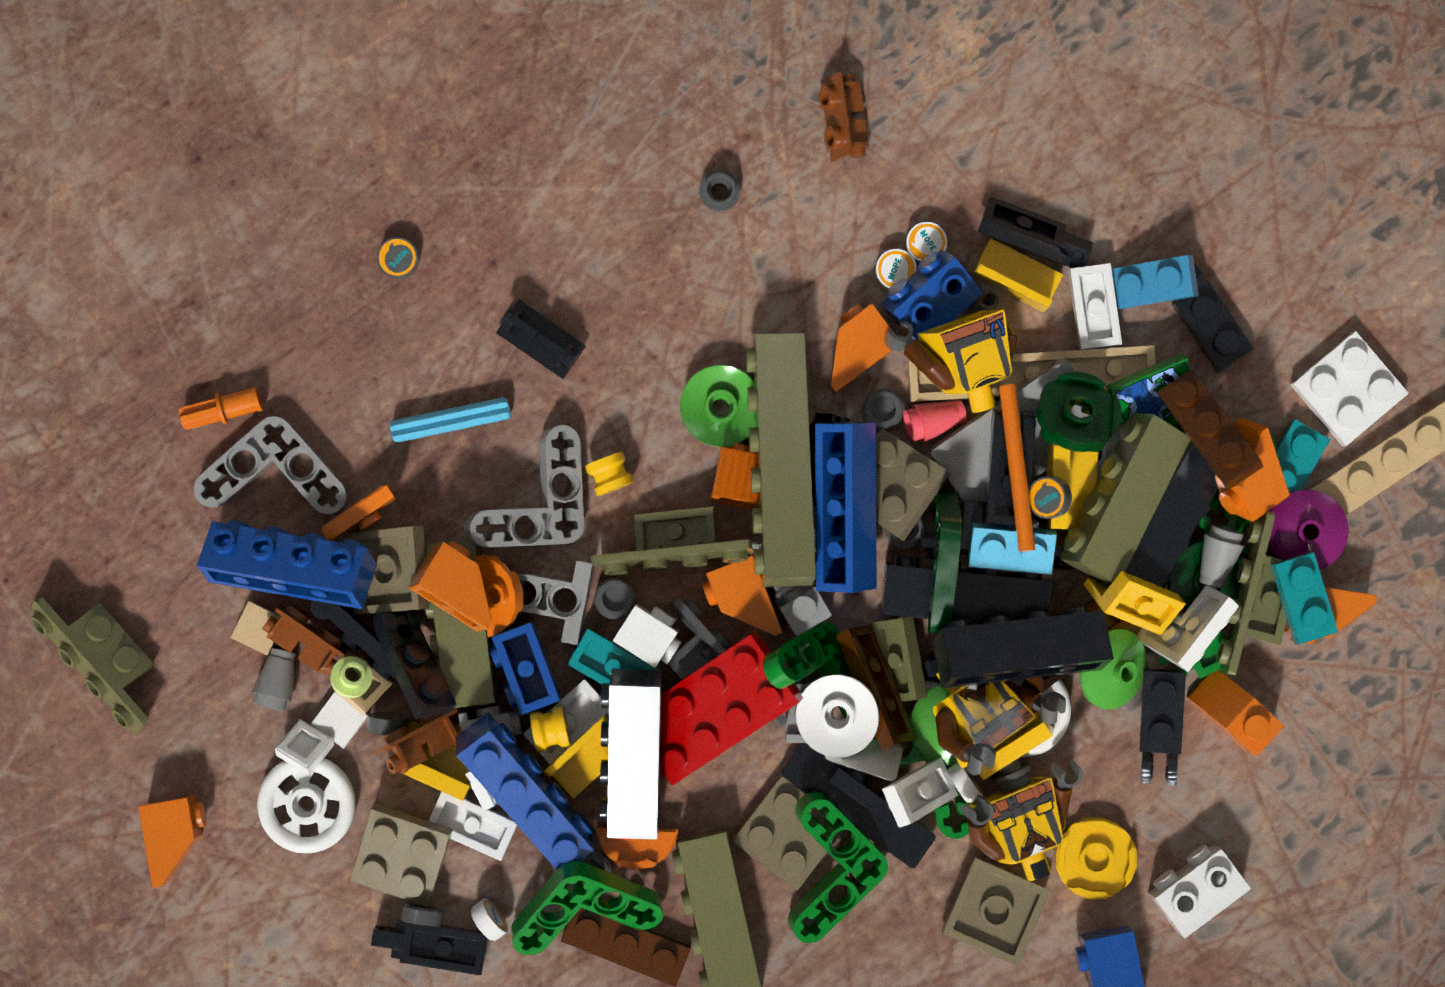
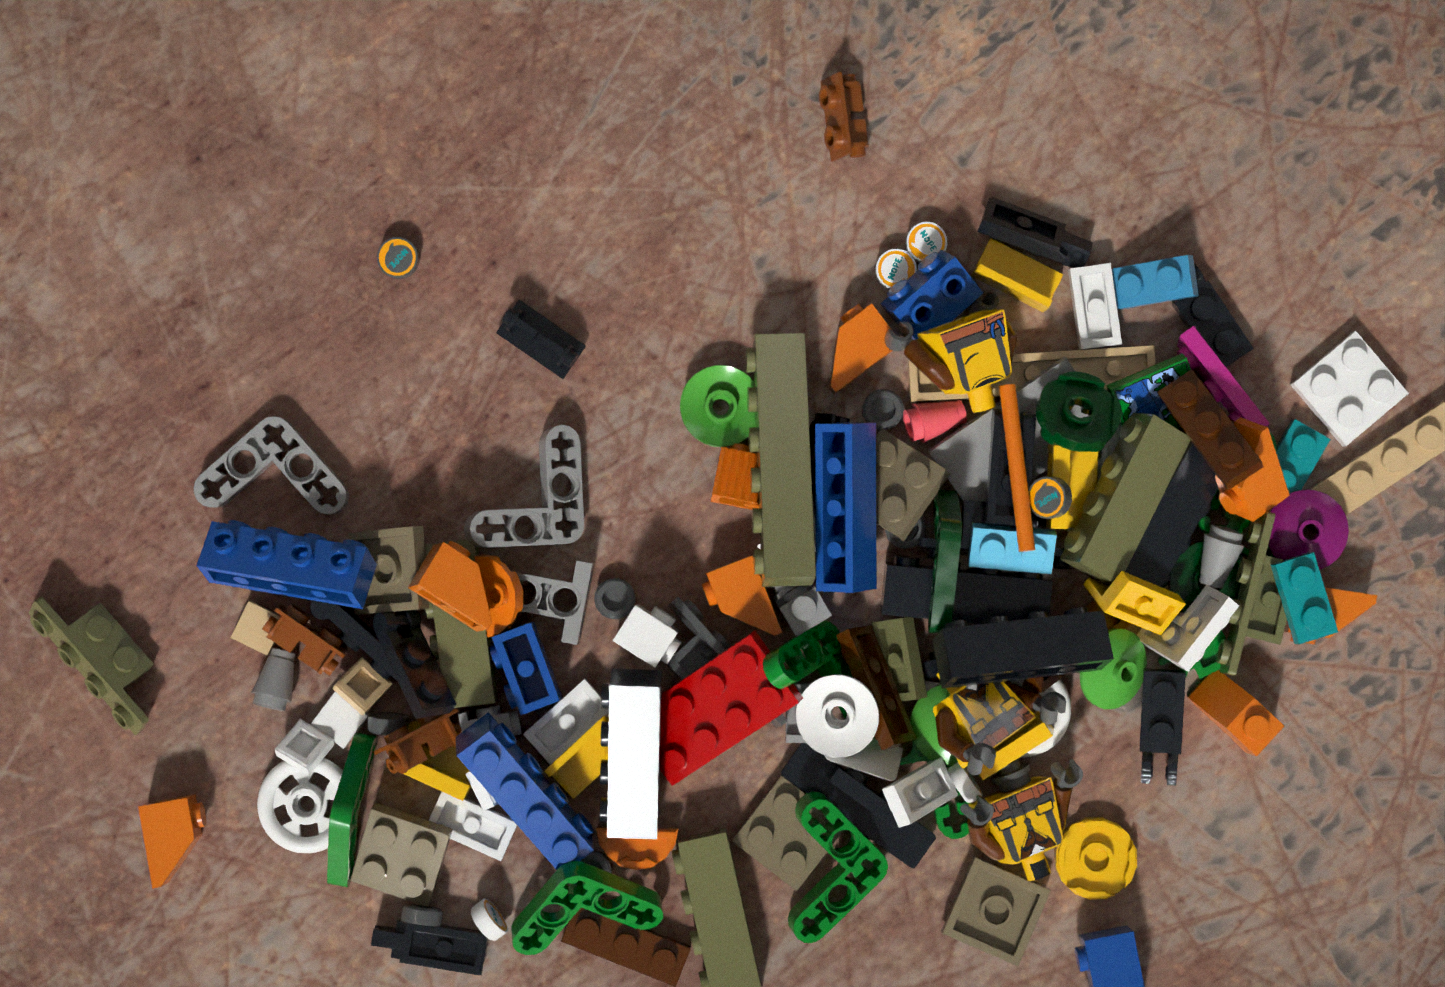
(220, 408): orange axle -> none
(343, 685): yellowish green plate -> none
(345, 809): none -> green beam
(362, 514): orange plate -> none
(450, 419): medium azure axle -> none
(550, 728): yellow wheel -> none
(597, 656): teal plate -> none
(609, 474): yellow wheel -> none
(675, 537): olive bracket -> none
(719, 178): dark grey plate -> none
(1198, 889): white brick -> none
(1218, 378): none -> dark pink plate

